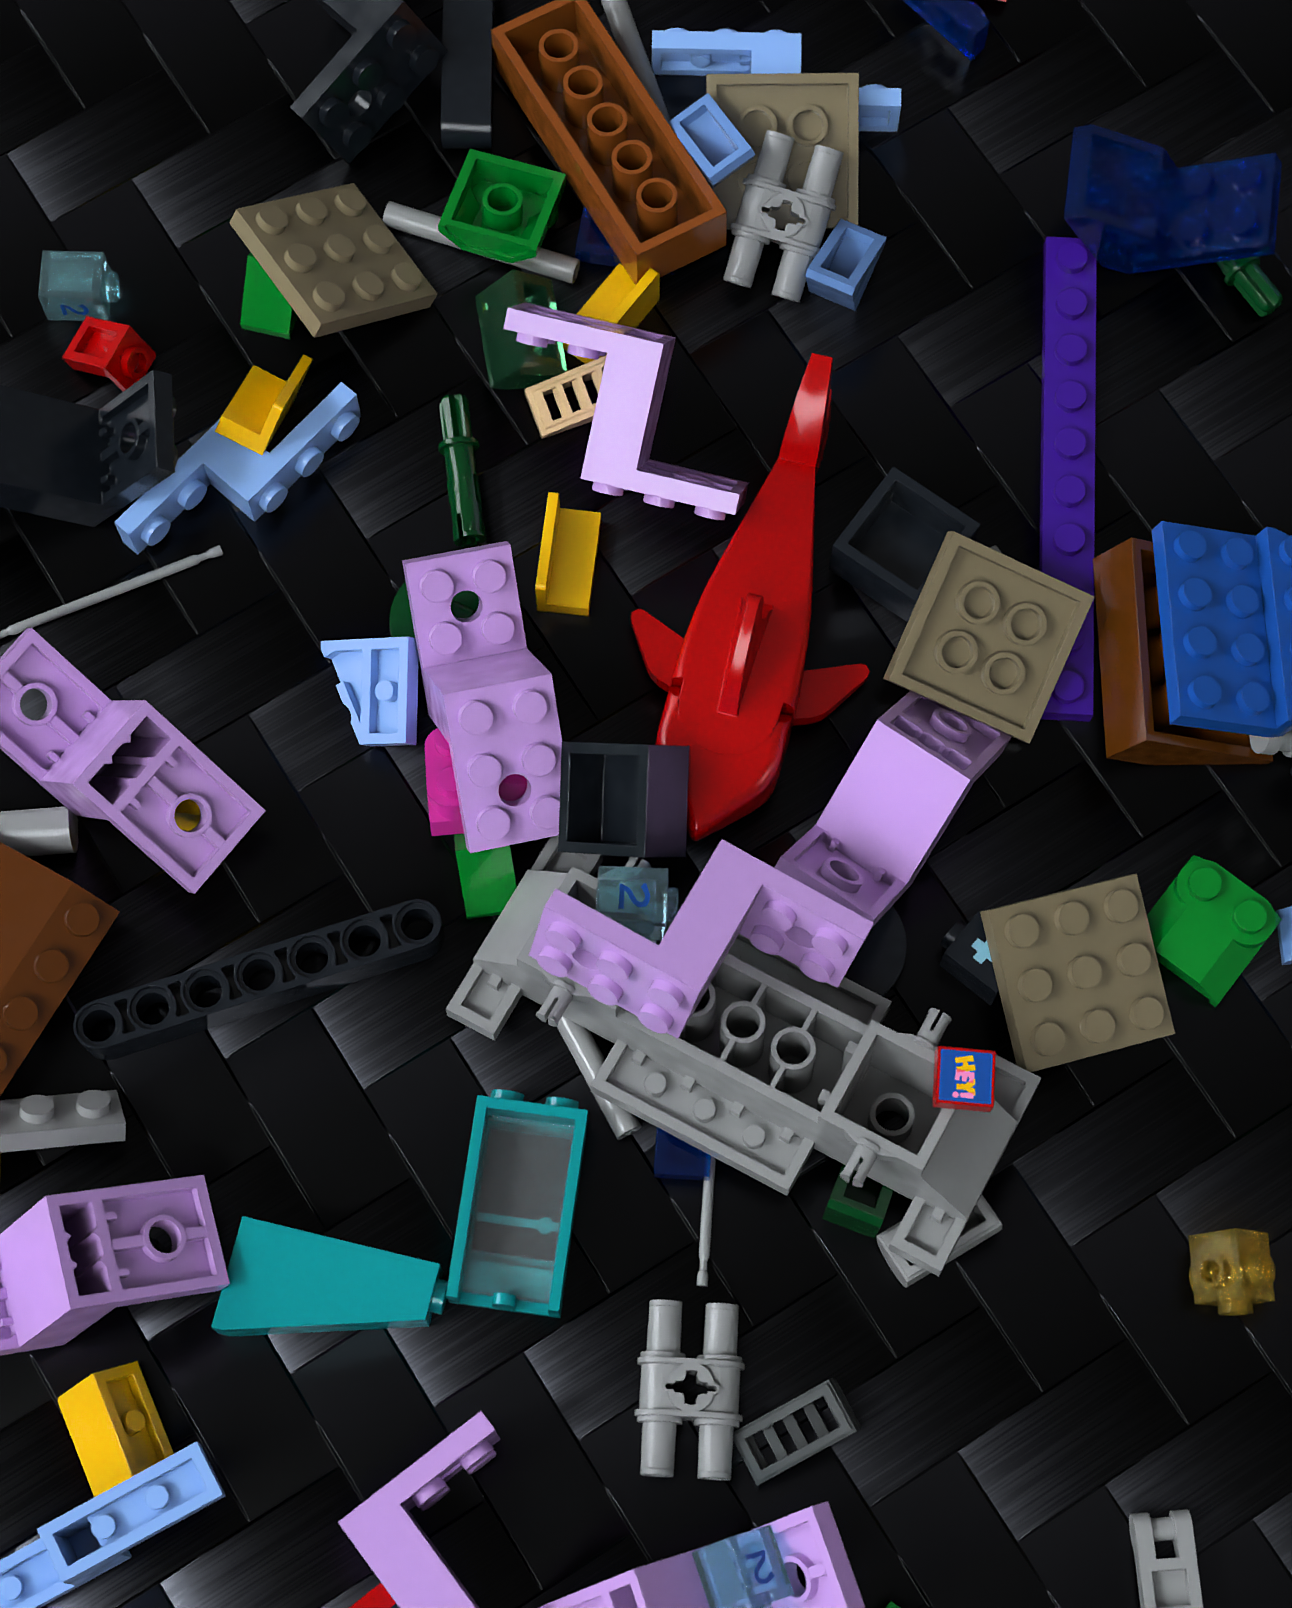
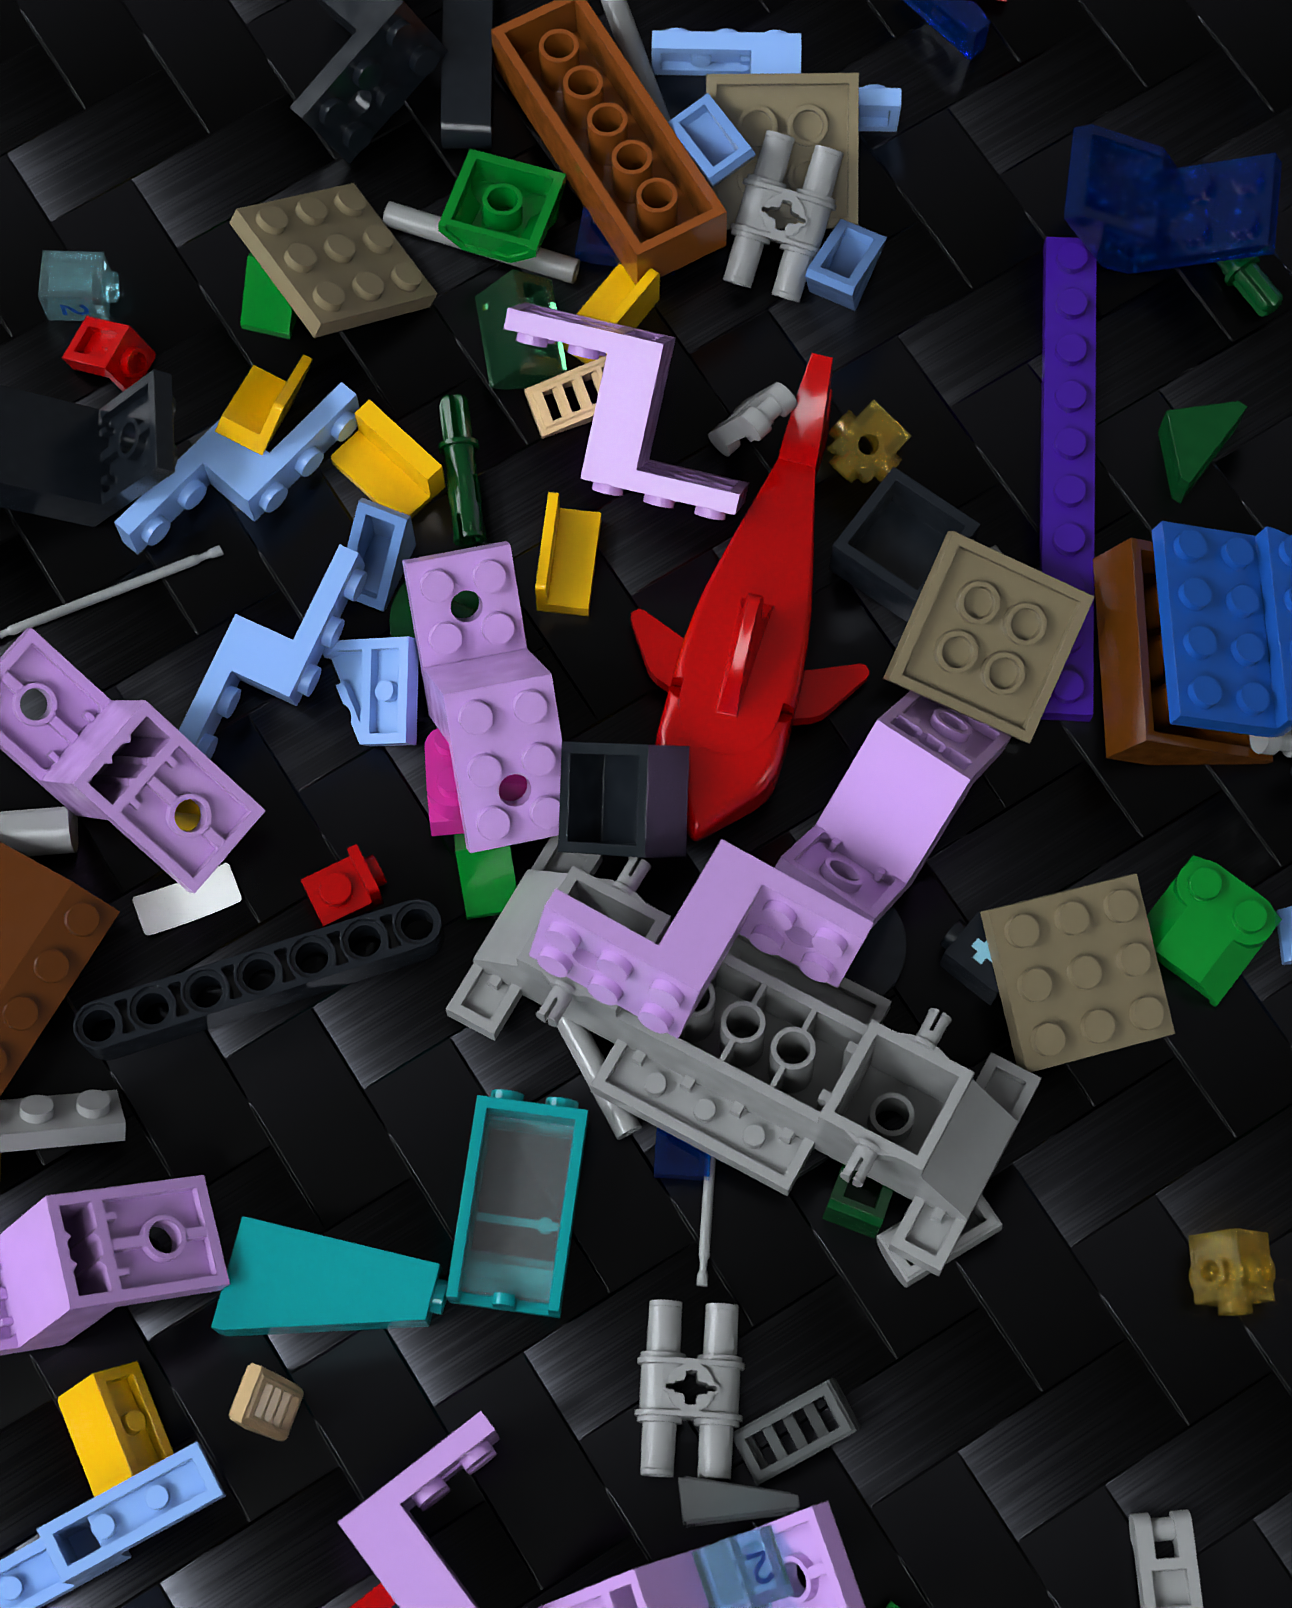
(176, 906): none -> white sticker
(266, 1403): none -> tan slope
(272, 660): none -> light blue bracket
(345, 888): none -> red bracket
(383, 541): none -> medium blue slope
(388, 463): none -> yellow panel
(637, 899): clear light blue brick -> none
(720, 1502): none -> dark grey slope
(753, 418): none -> light grey plate
(883, 433): none -> clear yellow brick
(964, 1079): tile -> none
(1193, 439): none -> dark green slope

